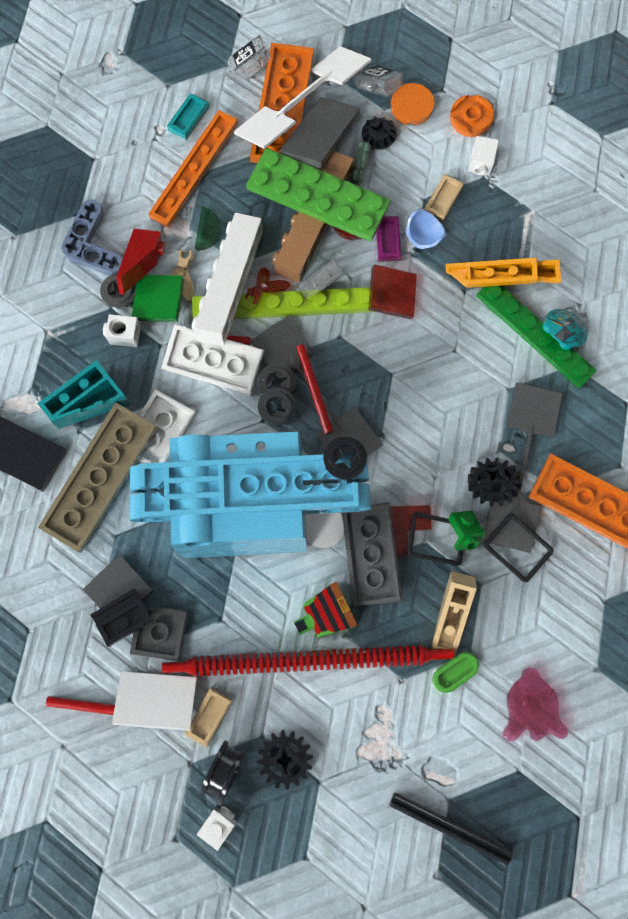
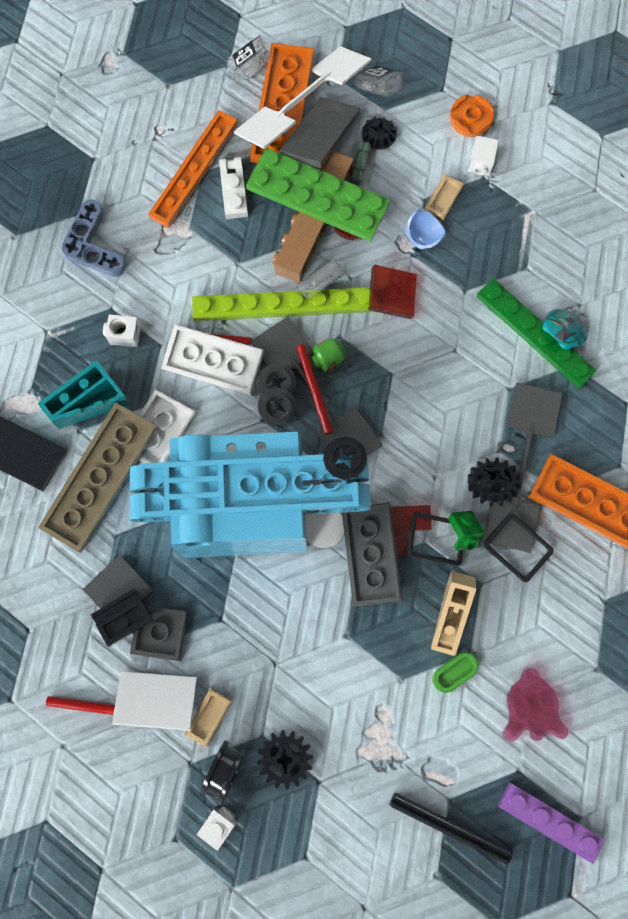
(108, 289): dark grey gear -> none
(139, 258): red slope -> none
(158, 298): green tile -> none
(182, 270): tan piece -> none
(188, 116): teal tile -> none
(208, 230): clear green plate -> none
(228, 279): white brick -> none
(233, 188): none -> white plate
(263, 285): clear red piece -> none
(326, 613): torso -> none
(328, 355): none -> bright green head
(388, 239): magenta tile -> none
(412, 104): orange tile -> none
(421, 655): red hose -> none
(505, 272): light orange wedge -> none
(551, 823): none -> medium lavender plate

